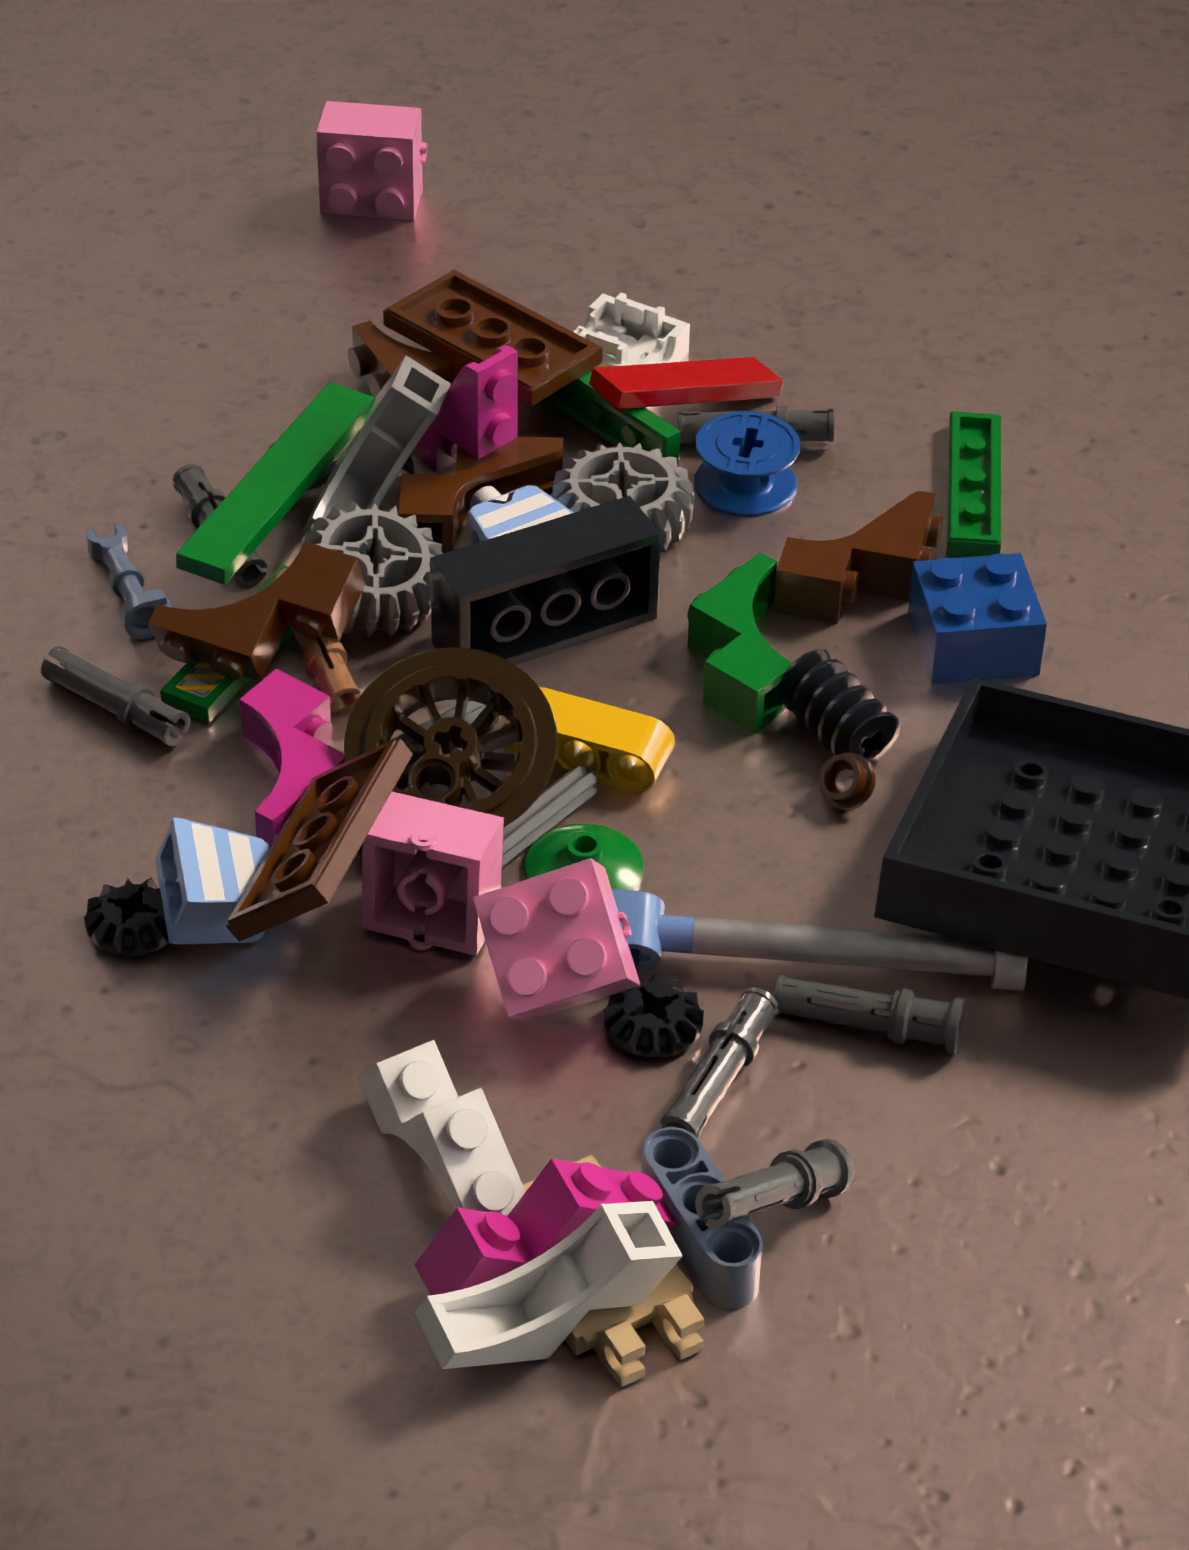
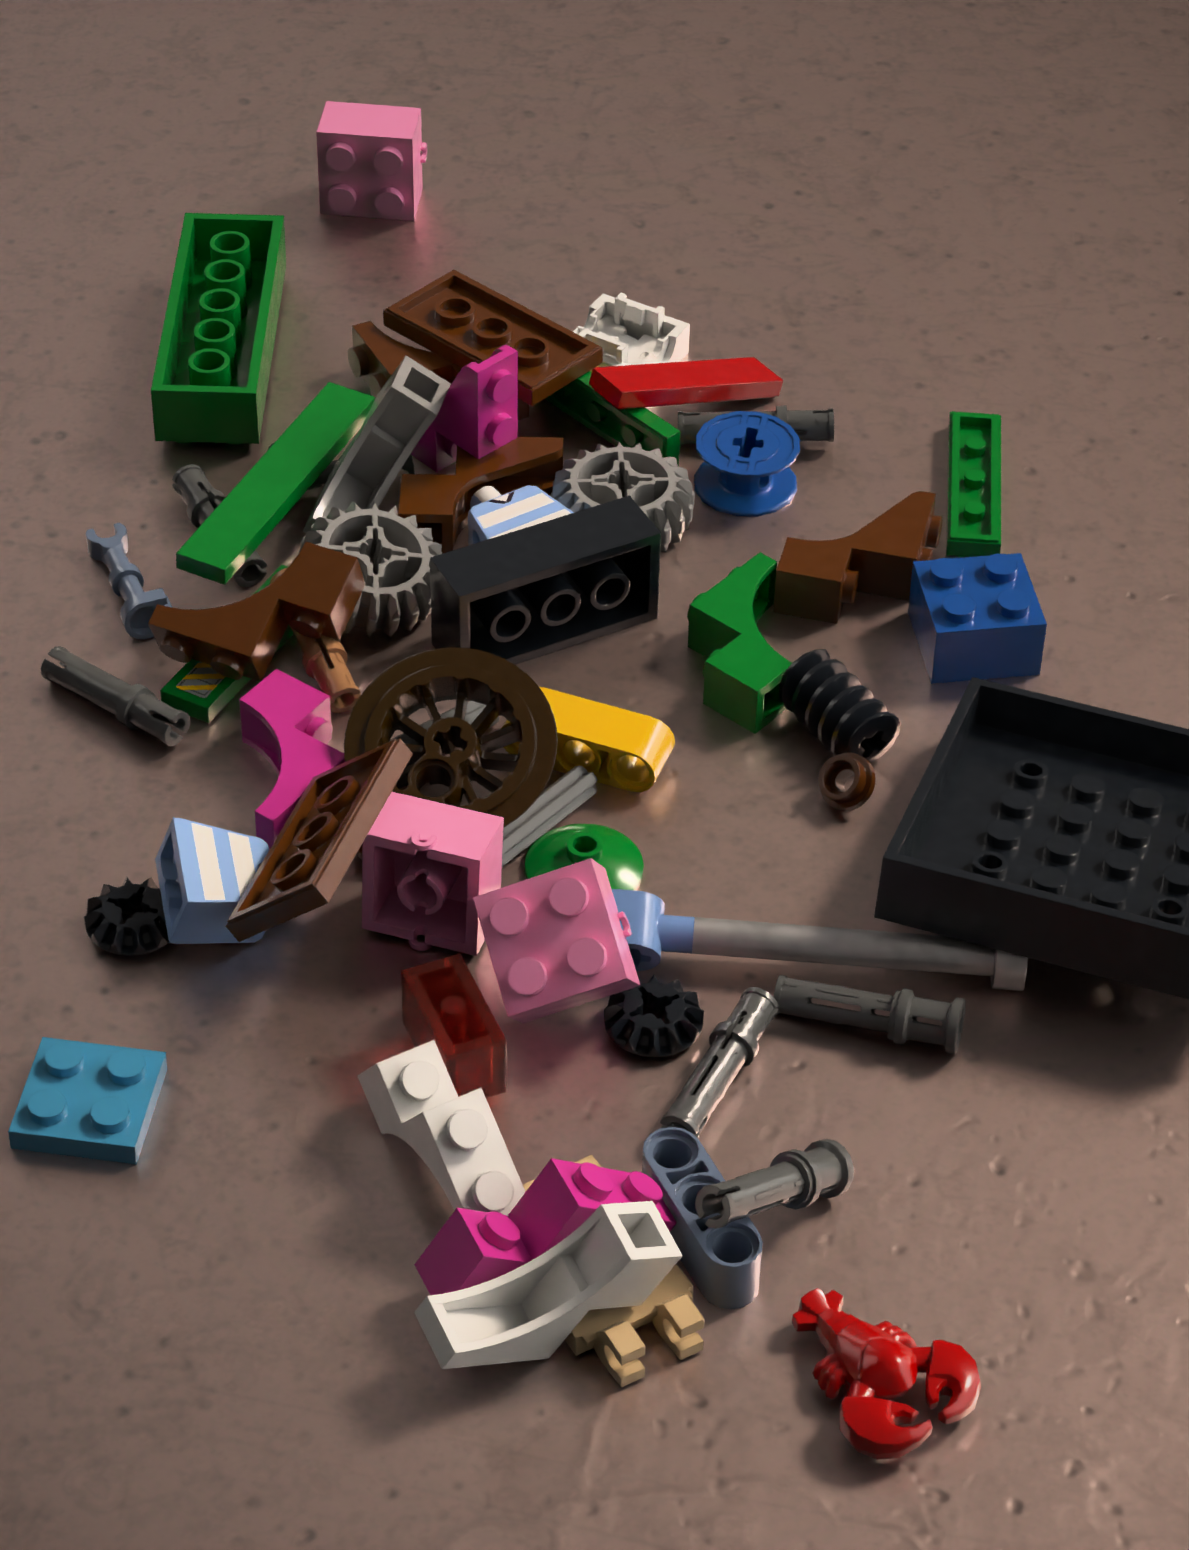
(88, 1100): none -> dark azure plate
(219, 329): none -> green brick
(448, 1007): none -> clear red brick
(882, 1366): none -> red animal

